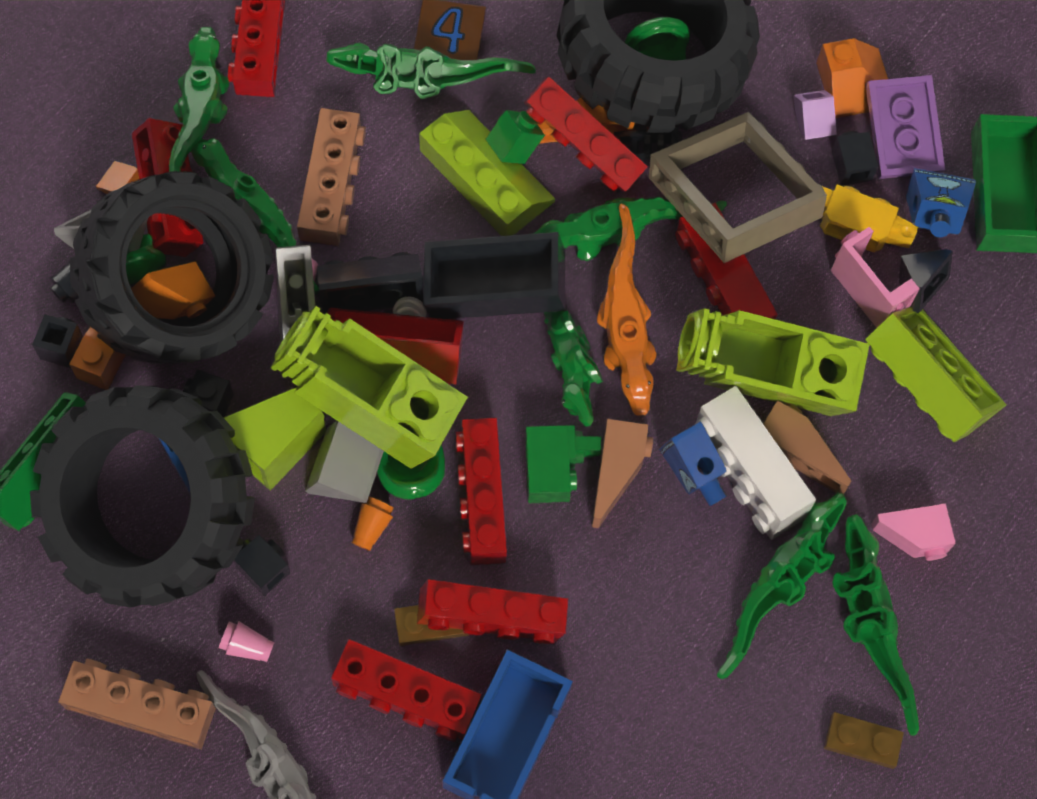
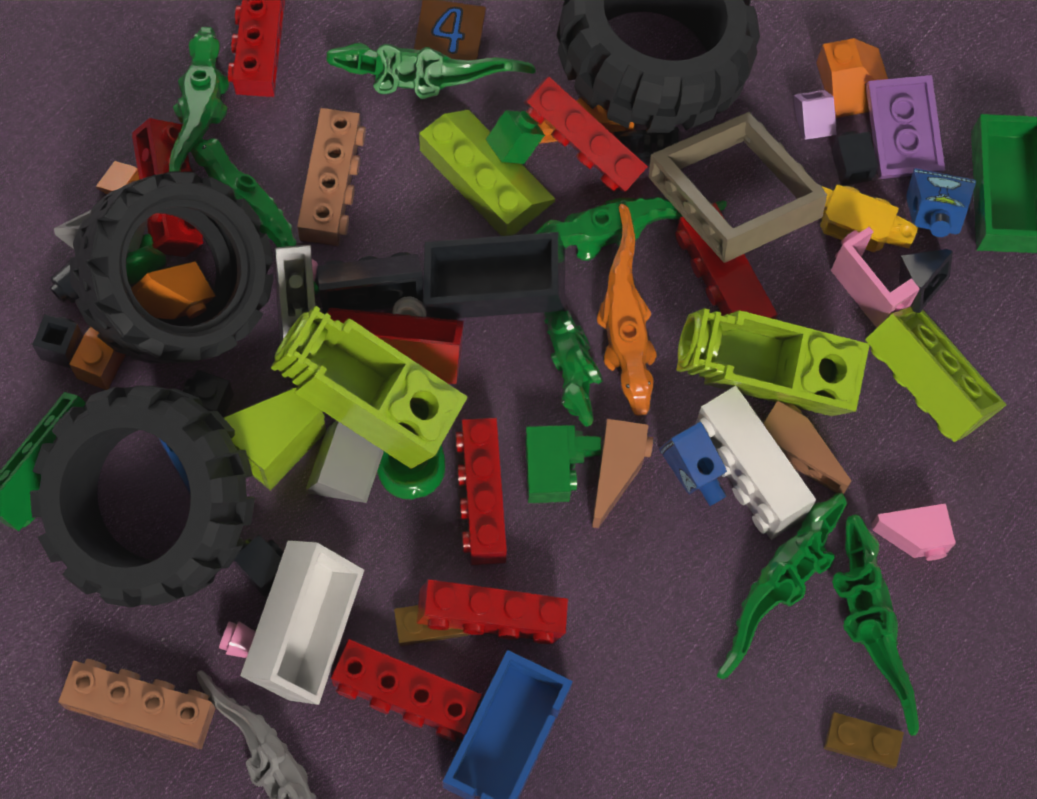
(302, 622): none -> white piece
(371, 522): orange cone -> none
(660, 38): green piece -> none

